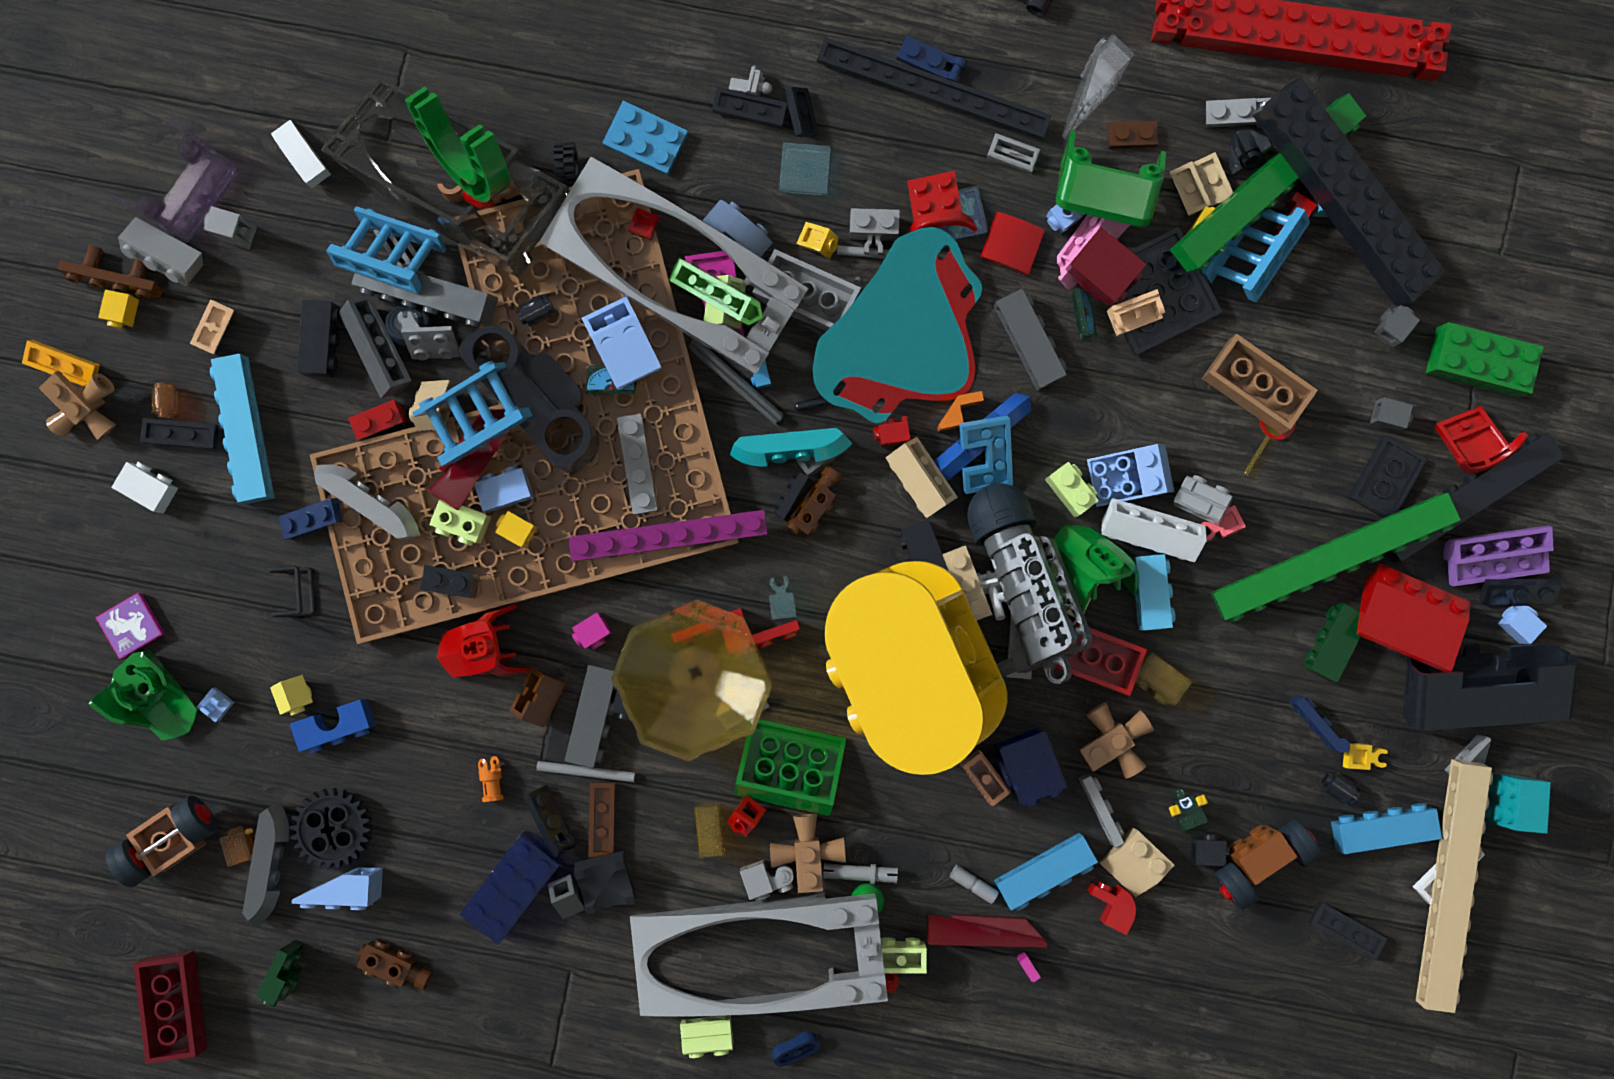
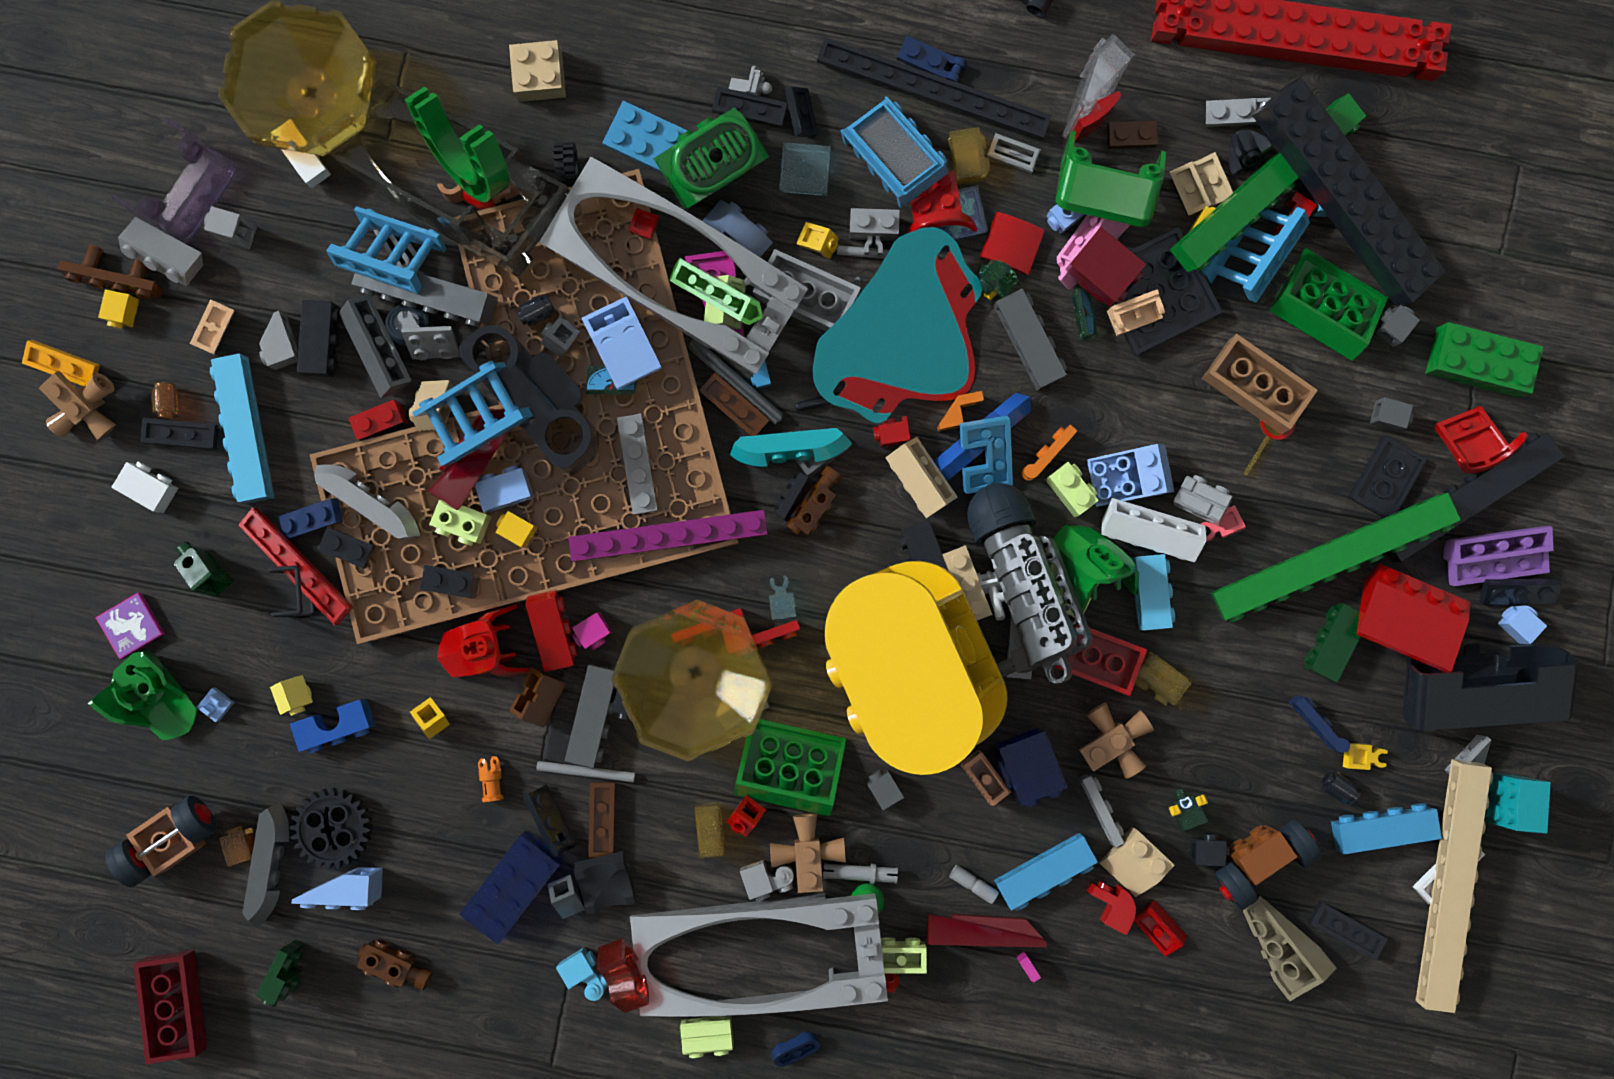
(201, 570): none -> dark green torso
(278, 343): none -> light grey slope
(279, 57): none -> clear yellow windscreen
(284, 553): none -> red tile
(346, 547): none -> black plate
(429, 718): none -> yellow brick
(537, 71): none -> tan brick
(551, 630): none -> red brick
(559, 336): none -> dark grey brick
(582, 968): none -> medium azure brick
(619, 968): none -> clear red brick
(688, 162): none -> green brick
(734, 405): none -> reddish brown plate
(884, 789): none -> dark grey brick
(895, 151): none -> window
(968, 155): none -> clear yellow brick
(997, 278): none -> clear green piece
(1047, 453): none -> orange plate
(1097, 116): none -> red slope
(1160, 928): none -> red slope
(1293, 956): none -> dark tan wedge
(1329, 305): none -> green slope

